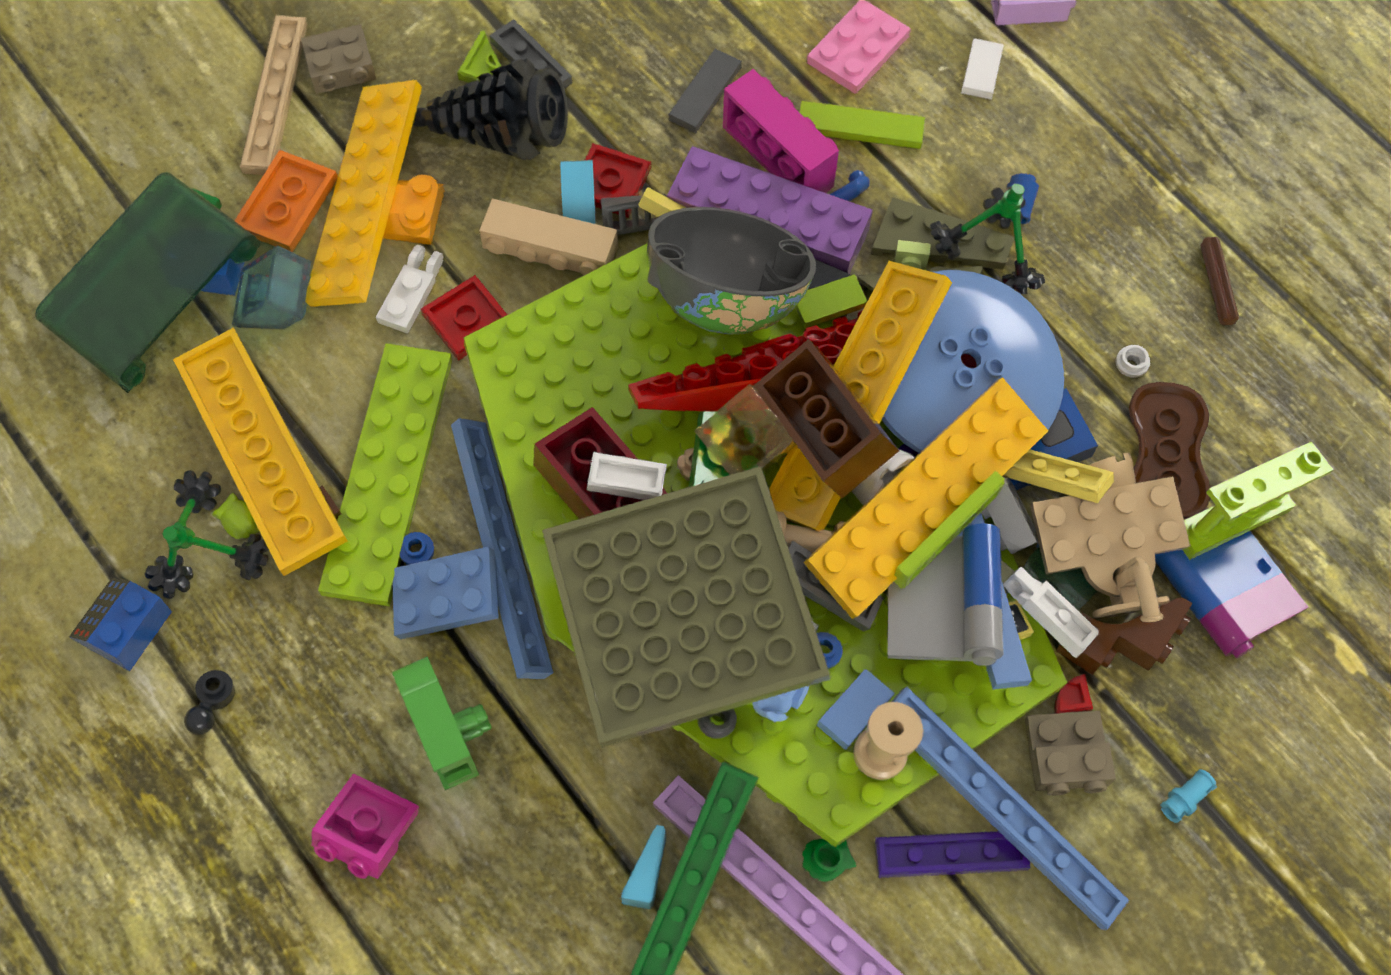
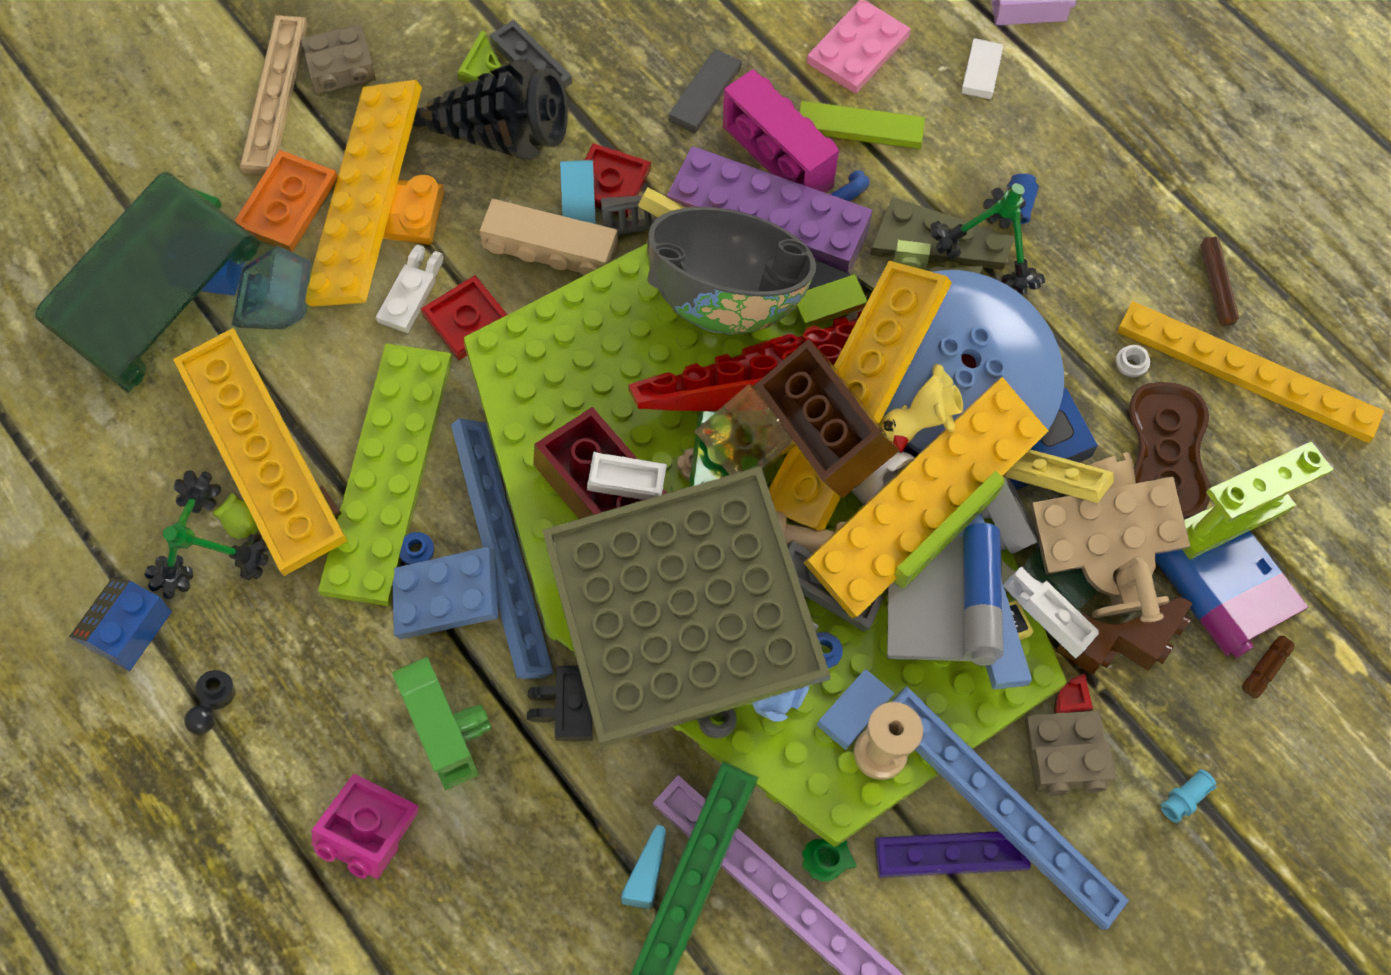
(572, 709): none -> black hinge
(930, 408): none -> light yellow animal
(1251, 372): none -> yellow plate
(1268, 666): none -> reddish brown axle

